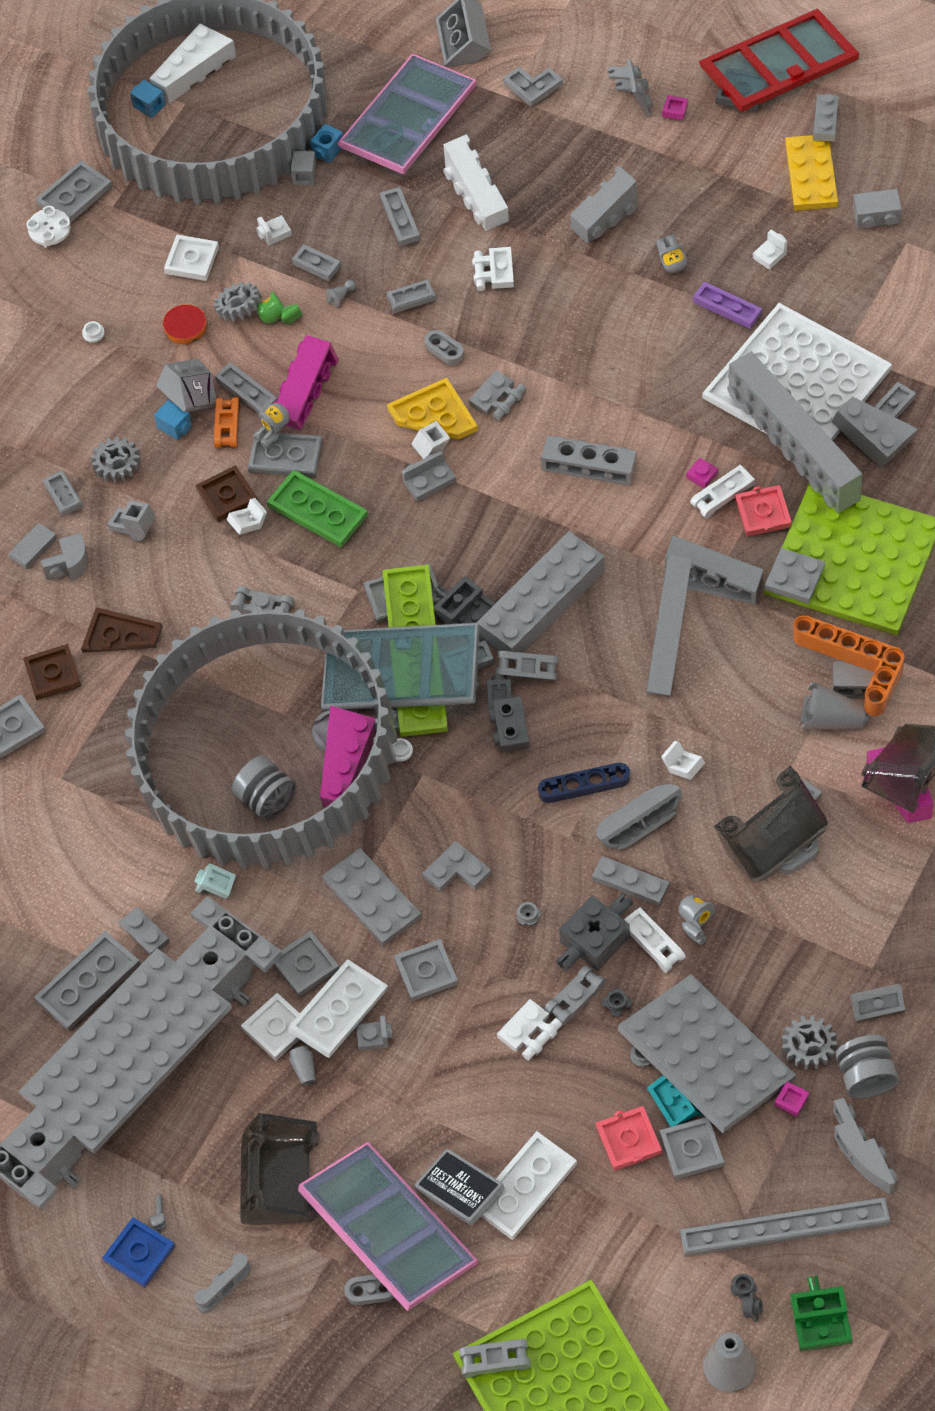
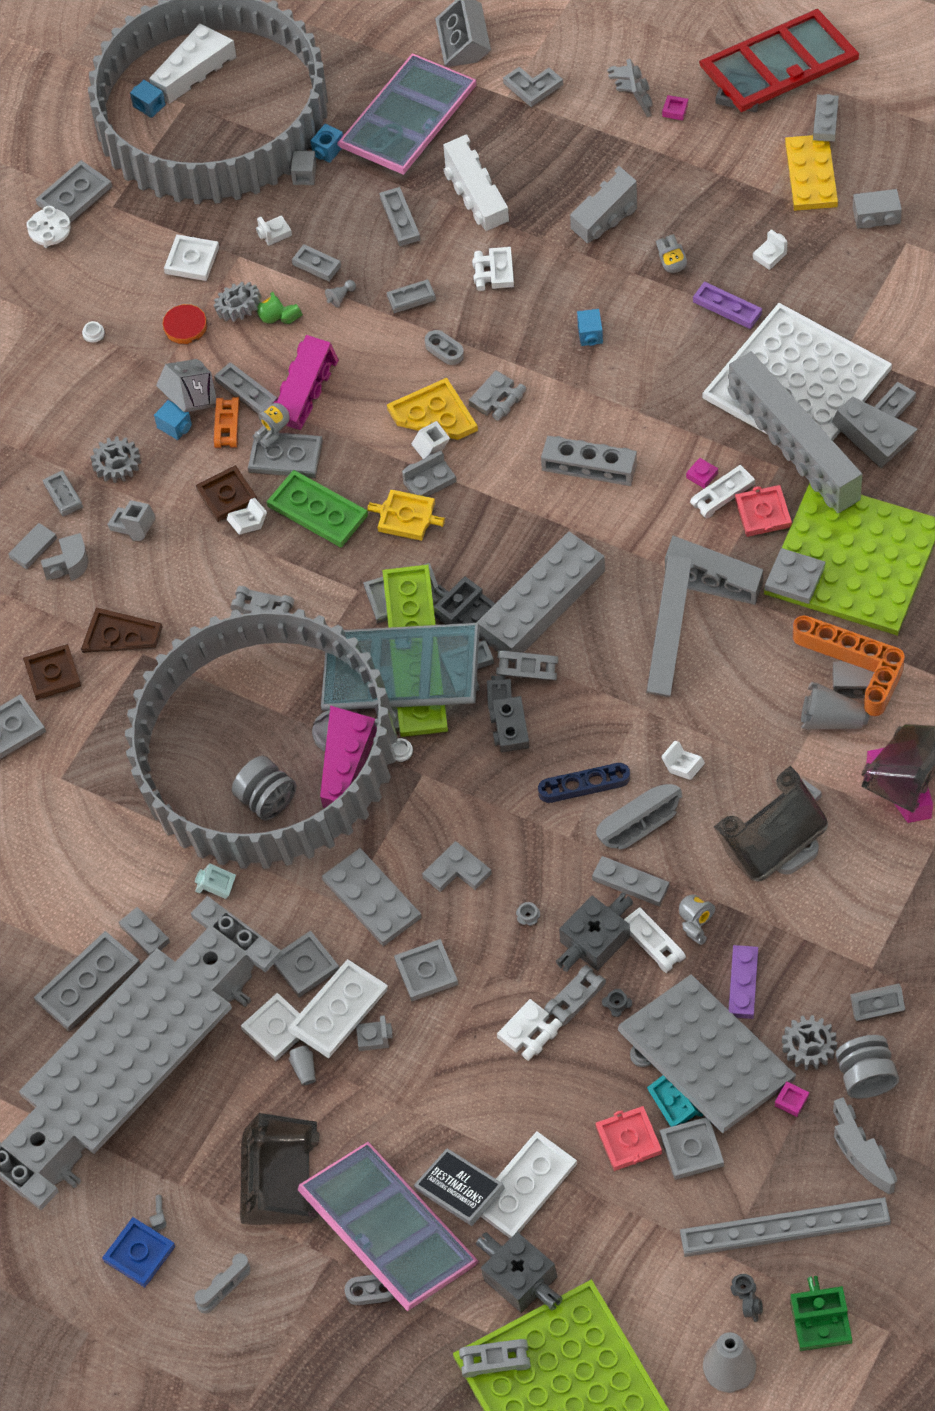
(406, 515): none -> yellow plate
(519, 1272): none -> dark grey brick
(590, 327): none -> dark azure brick
(743, 981): none -> medium lavender plate

